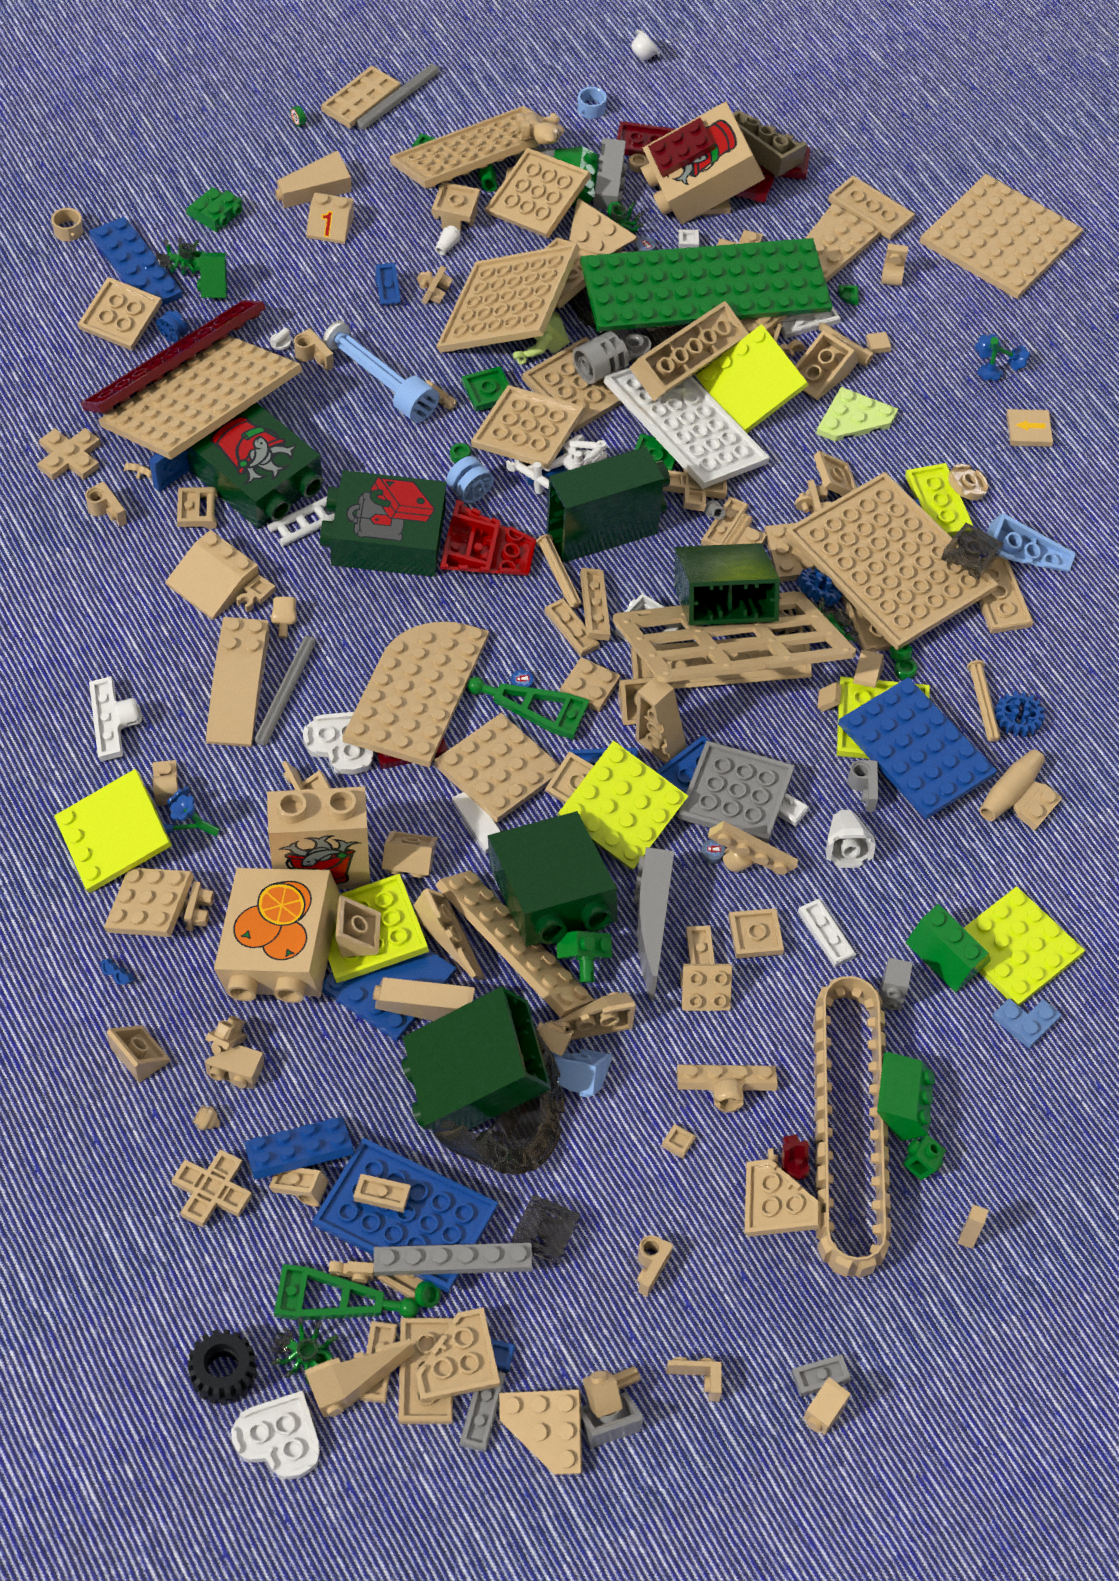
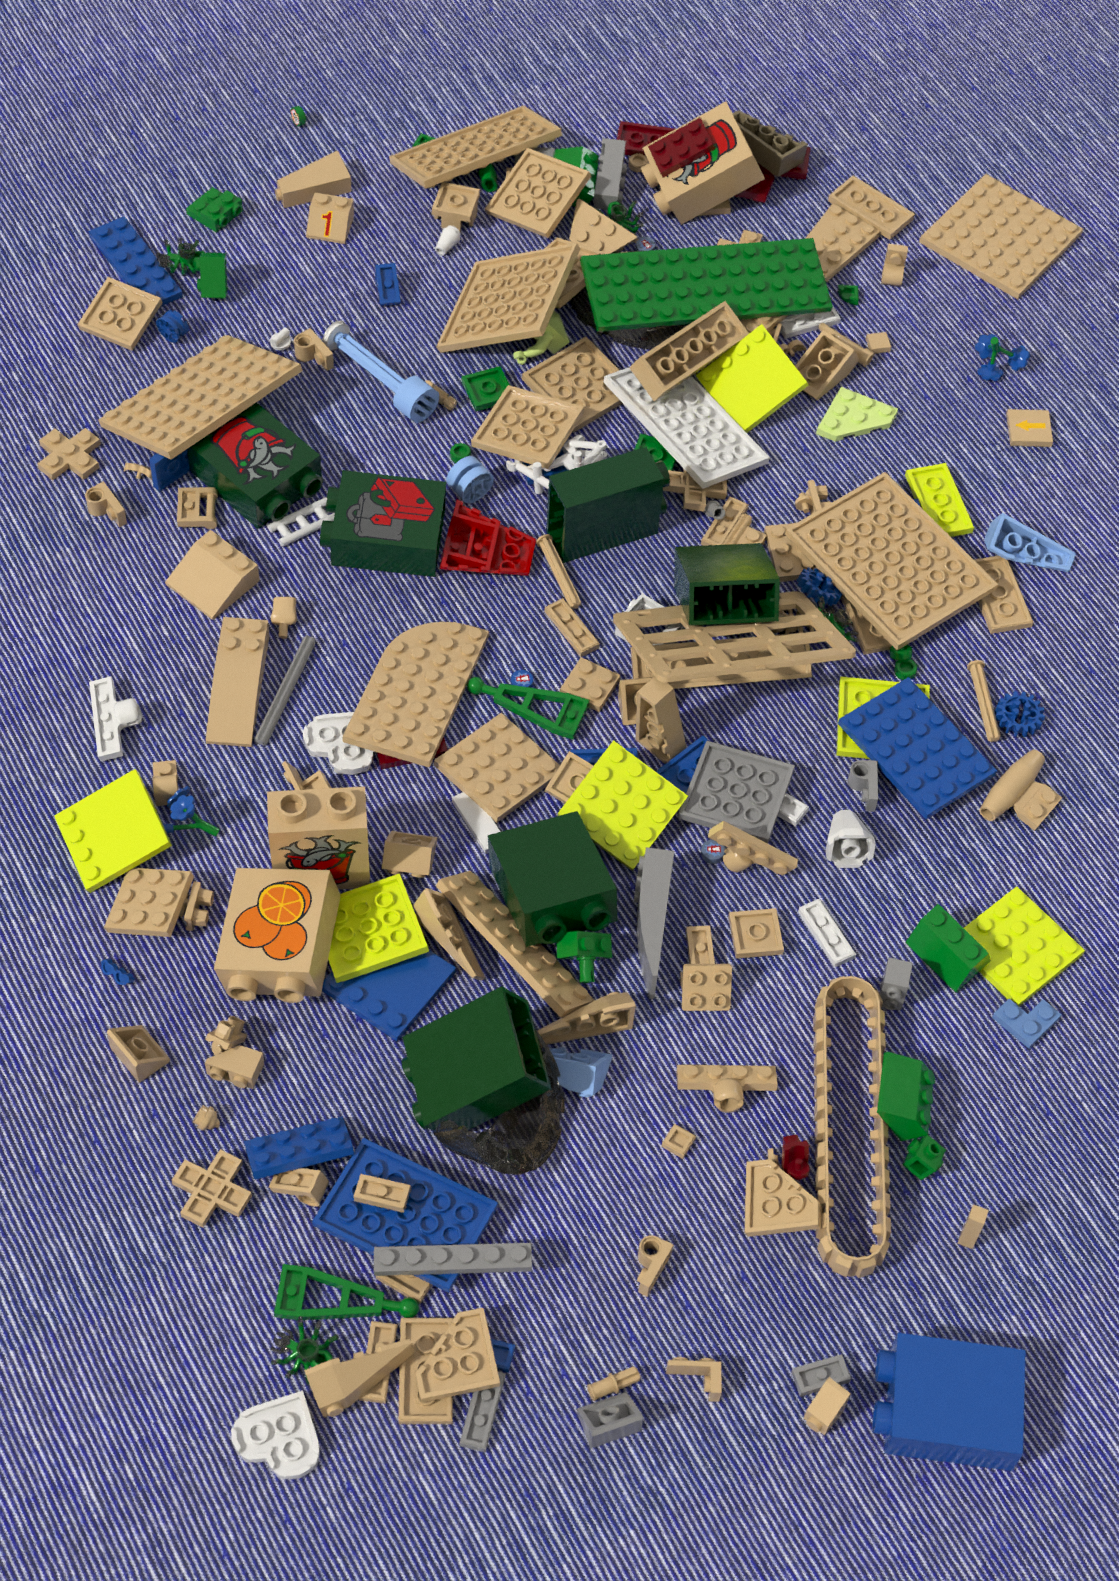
(65, 215): tan piece -> none
(172, 356): dark red plate -> none
(222, 1346): black tyre -> none
(256, 591): tan plate -> none
(356, 1271): tan plate -> none
(357, 928): tan slope -> none
(360, 96): tan plate -> none
(396, 97): light grey axle -> none
(420, 998): tan slope -> none
(427, 1294): green tile -> none
(433, 293): tan hips -> none
(543, 129): tan animal -> none
(547, 1426): tan plate -> none
(553, 1230): clear smoke brick -> none
(555, 1036): tan window -> none
(592, 94): light blue piece -> none
(595, 604): tan plate -> none
(602, 1393): tan brick -> none
(608, 354): light grey cylinder -> none
(643, 46): white hat -> none
(688, 238): white plate -> none
(829, 696): tan tile -> none
(834, 474): tan plate -> none
(869, 668): tan slope -> none
(951, 1401): none -> blue brick
(961, 476): tan tile -> none
(975, 544): clear smoke brick -> none

